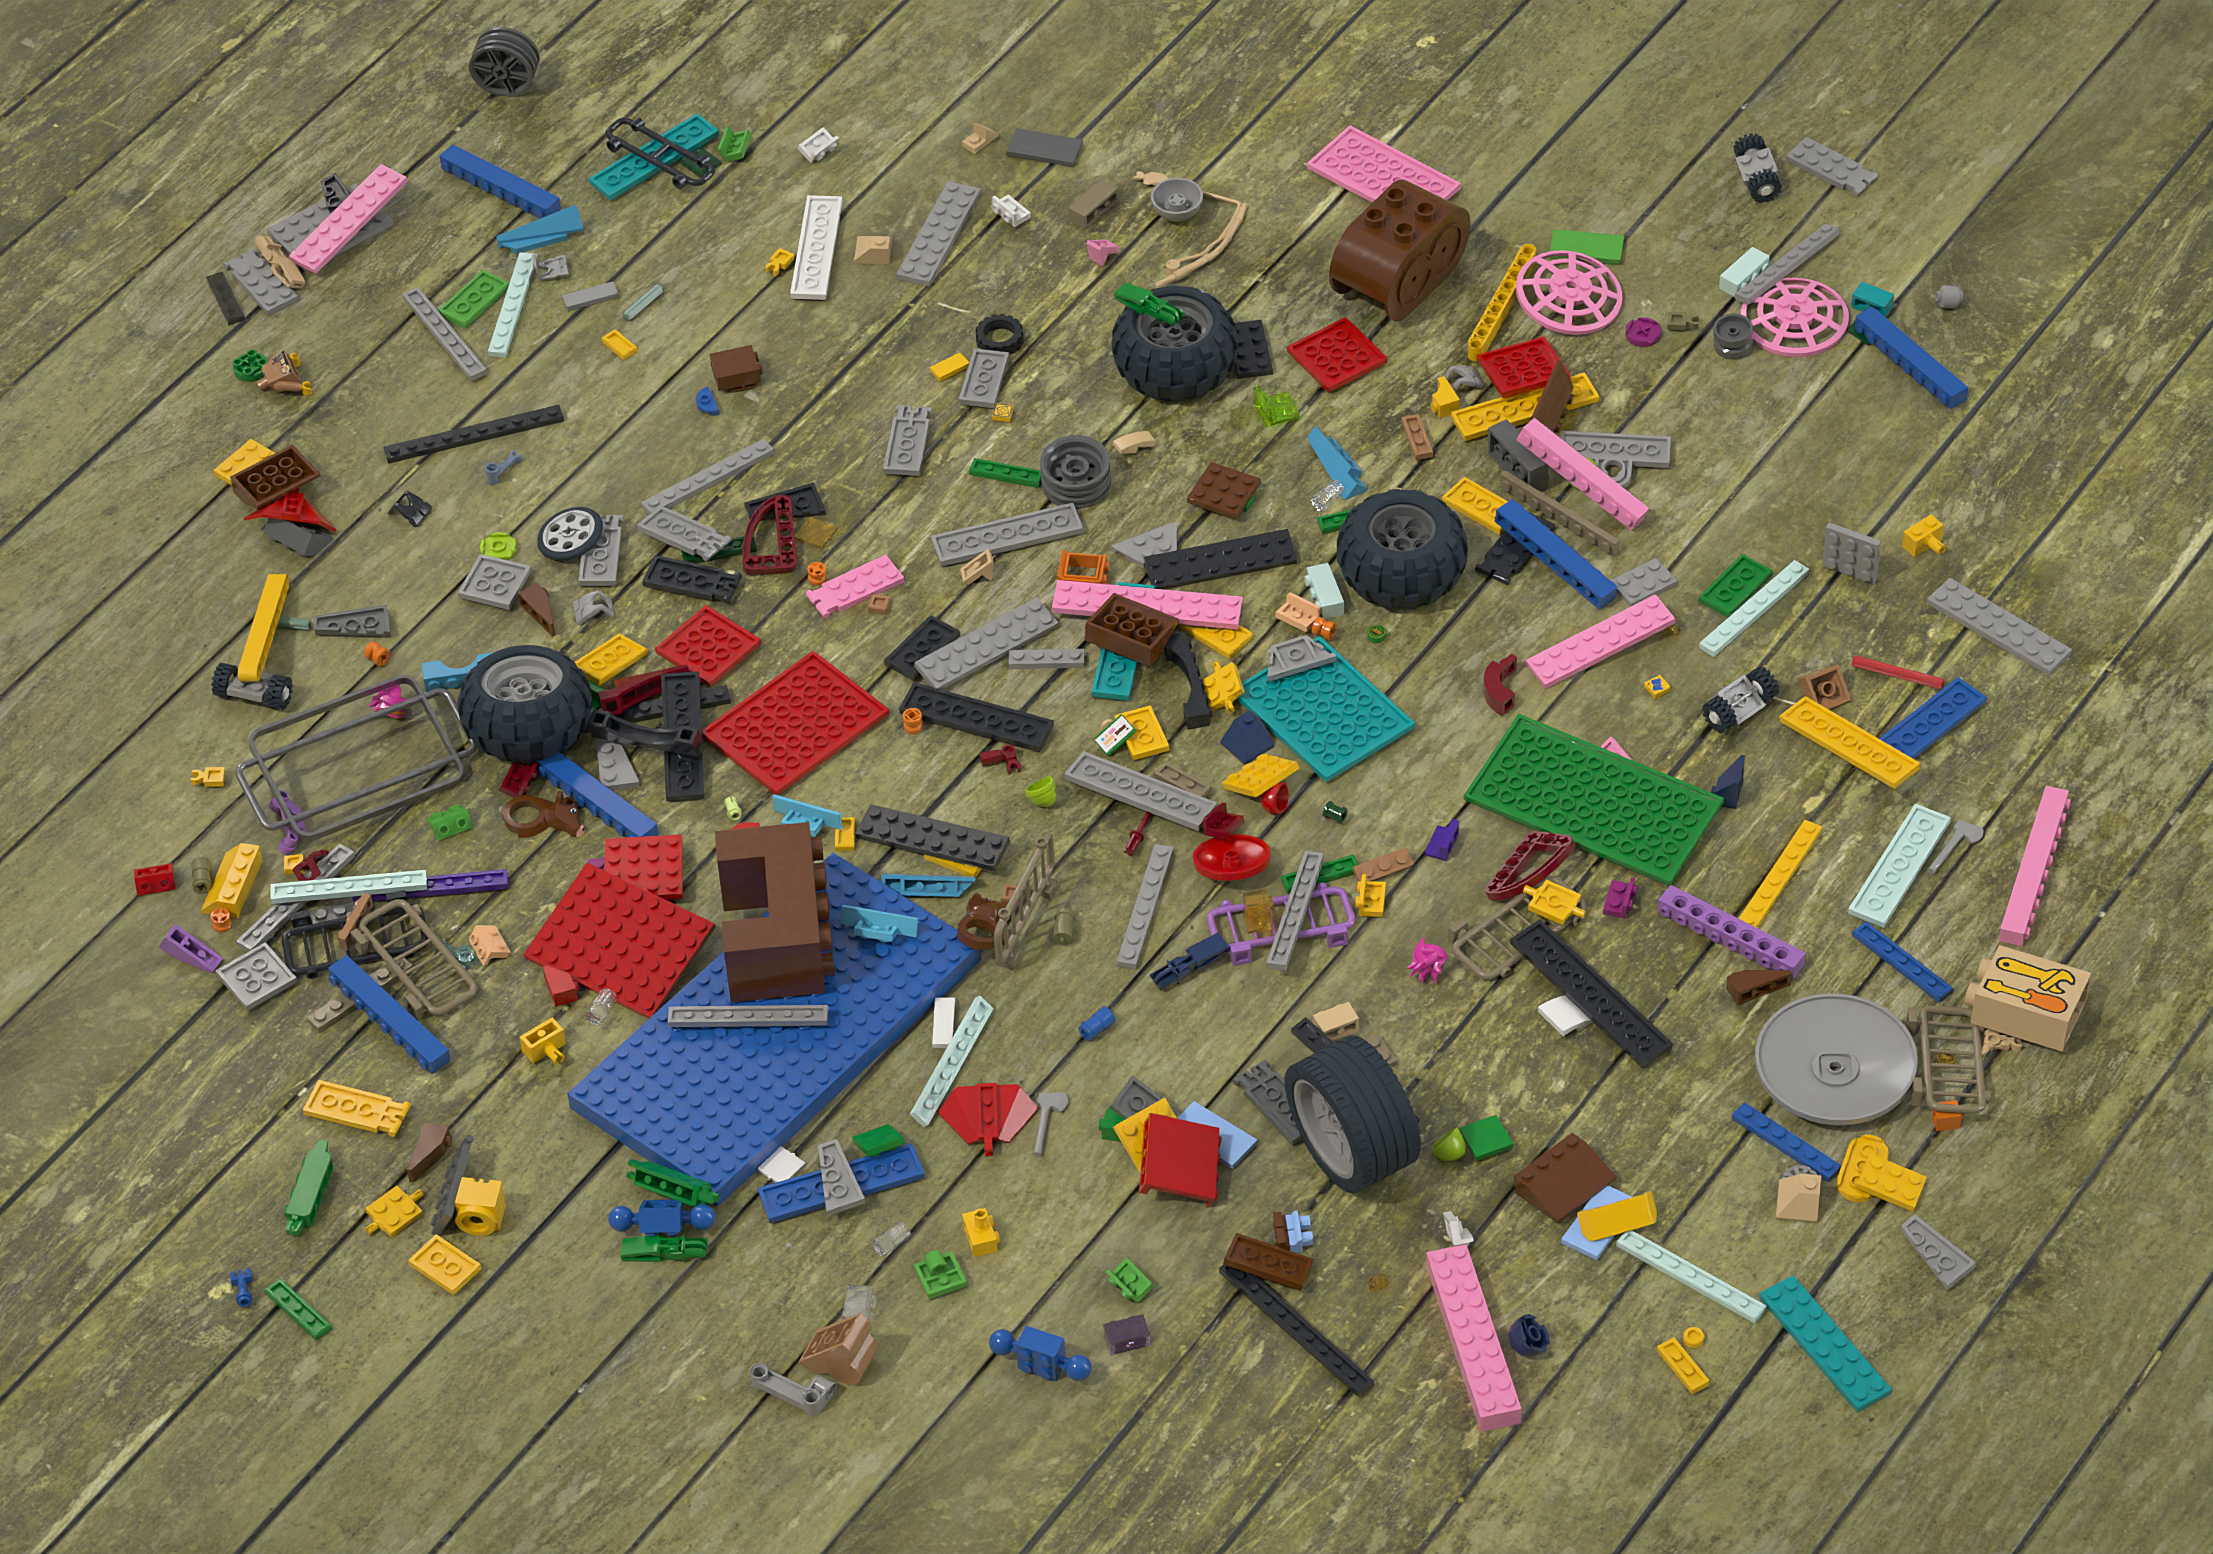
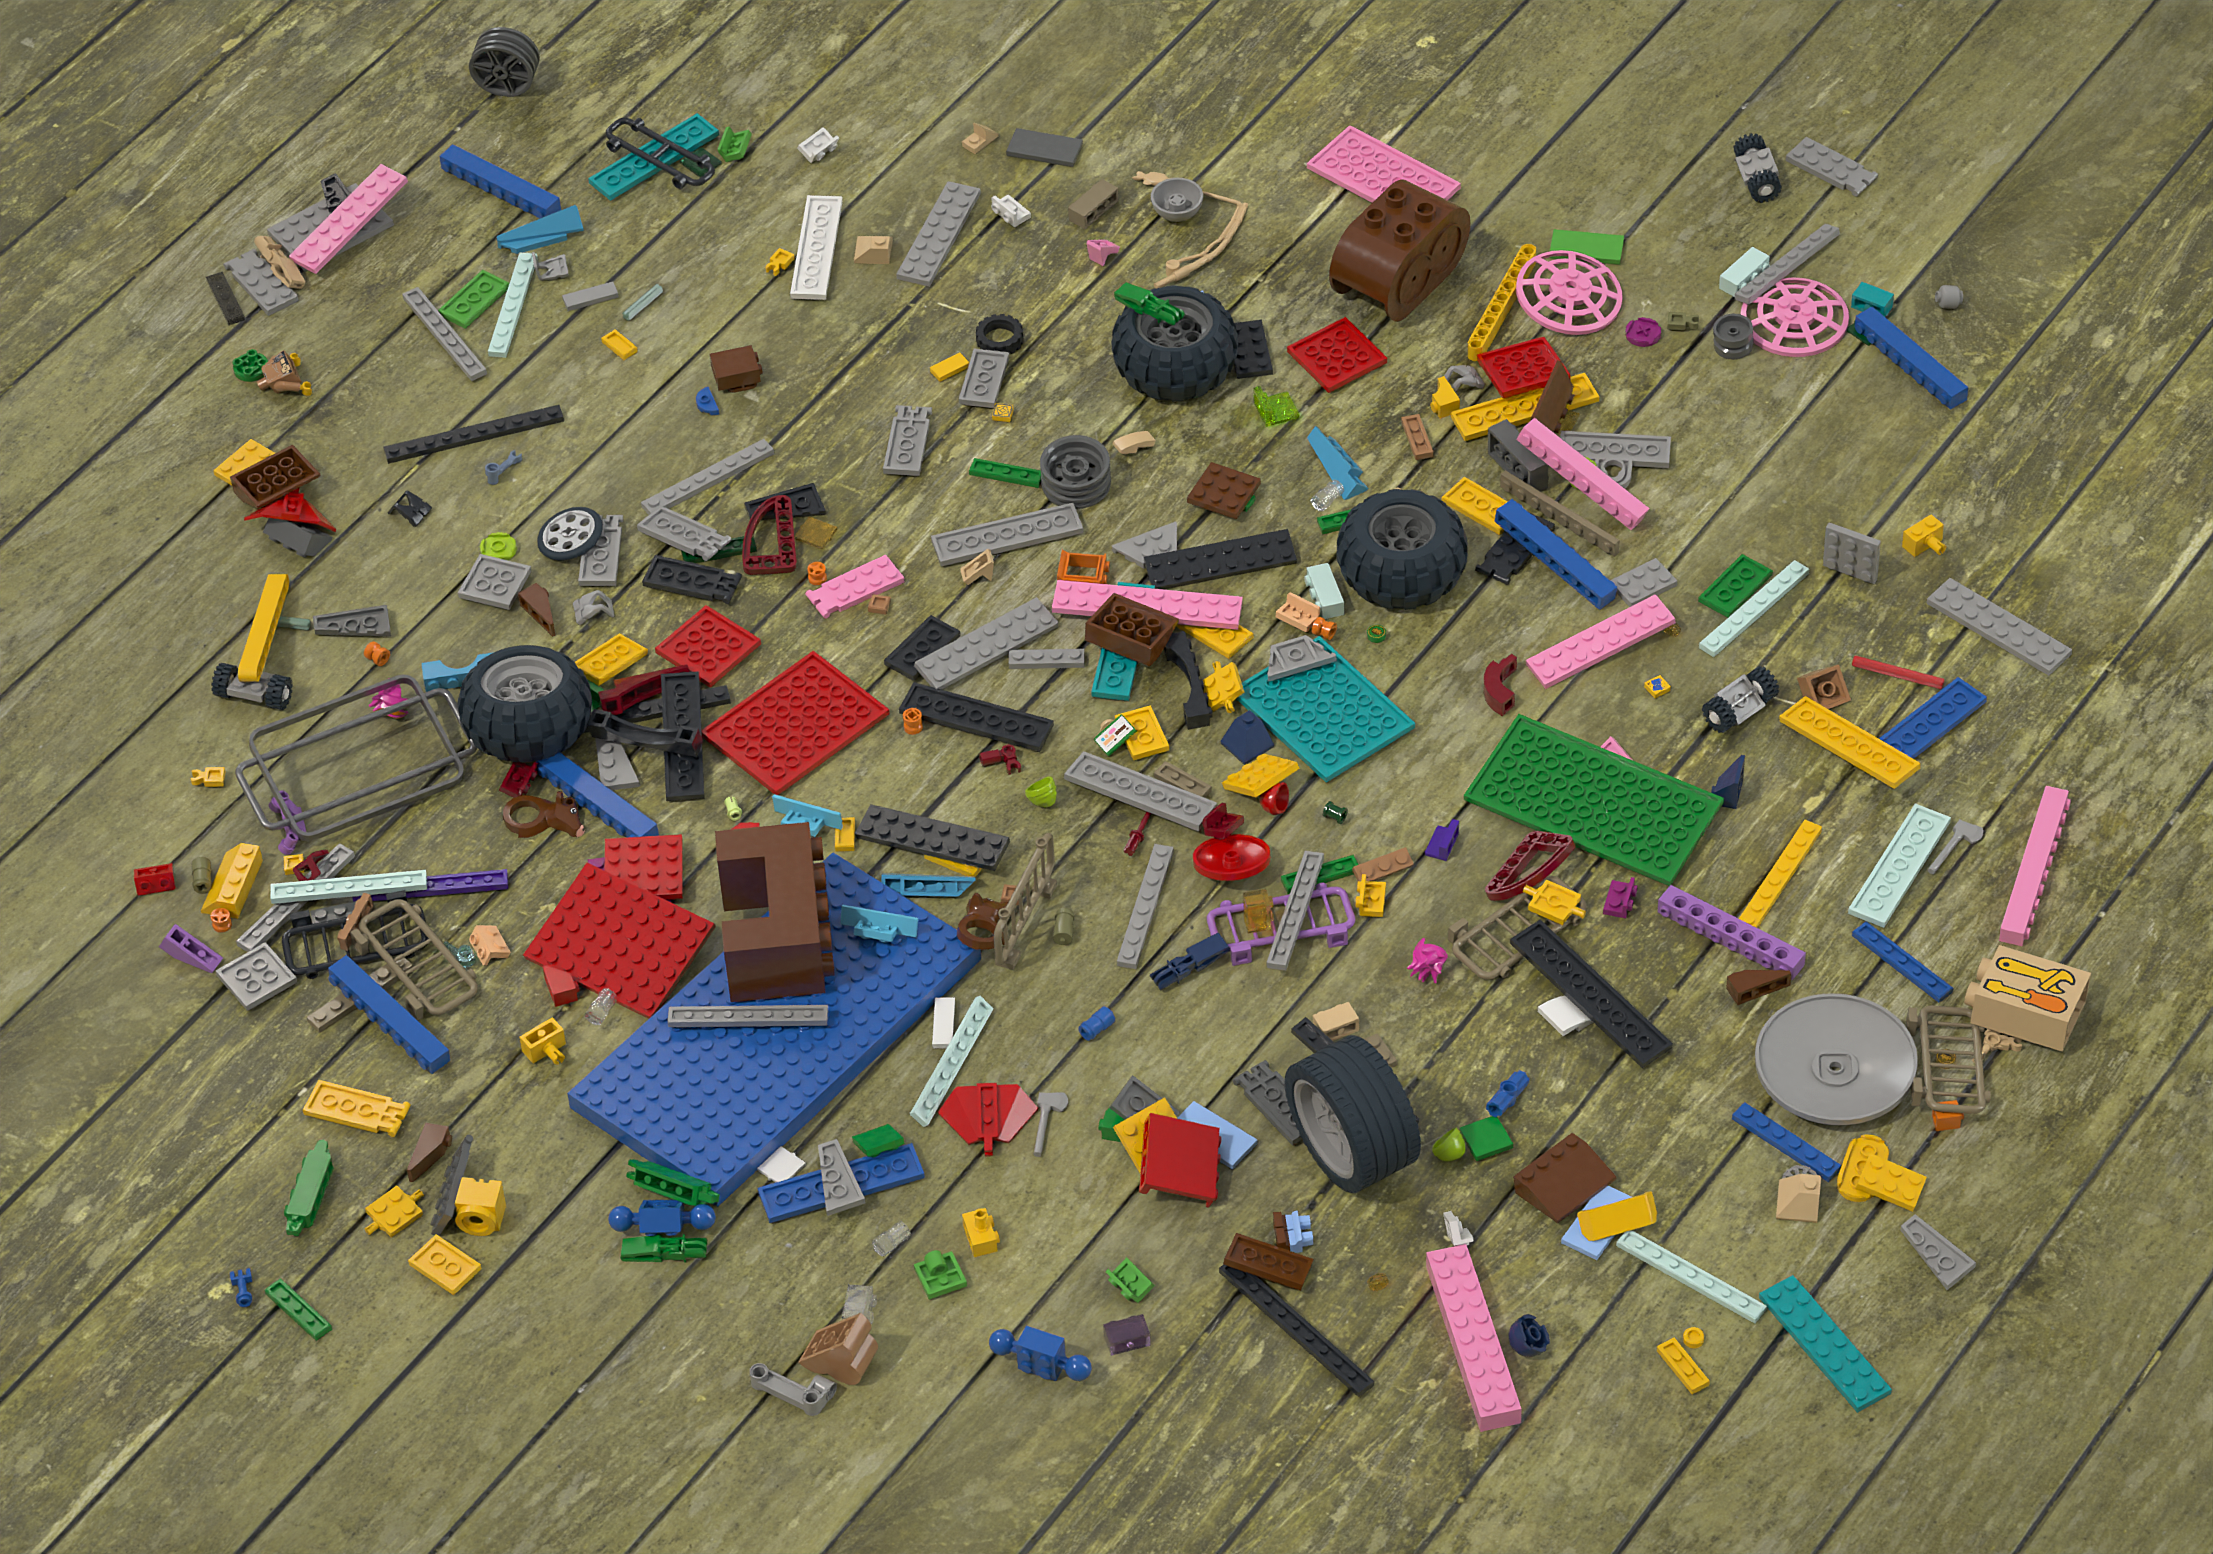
(449, 822): bright green bracket -> none
(1507, 1093): none -> blue piece

